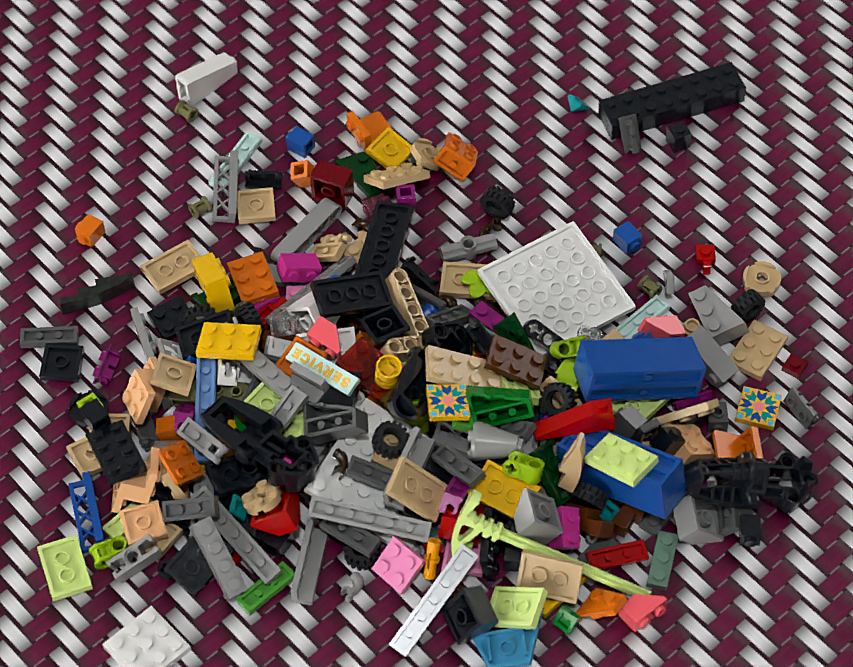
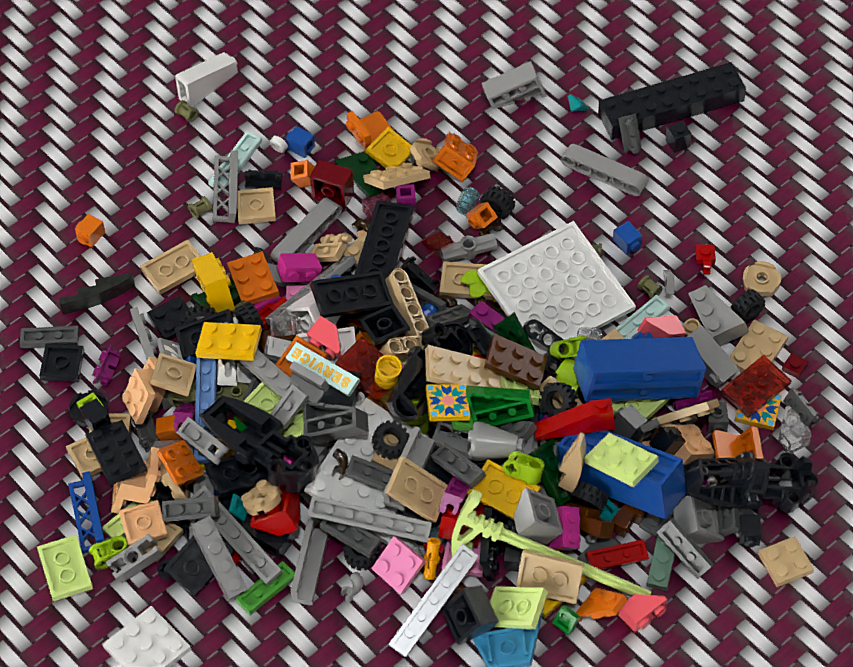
(278, 144): none -> white tile
(436, 241): none -> clear red slope
(467, 200): none -> clear light blue brick
(481, 216): none -> orange brick
(513, 86): none -> light grey wedge
(604, 170): none -> light grey beam
(685, 548): none -> plate
(756, 386): none -> clear red plate
(786, 561): none -> tan plate
(793, 432): none -> clear slope

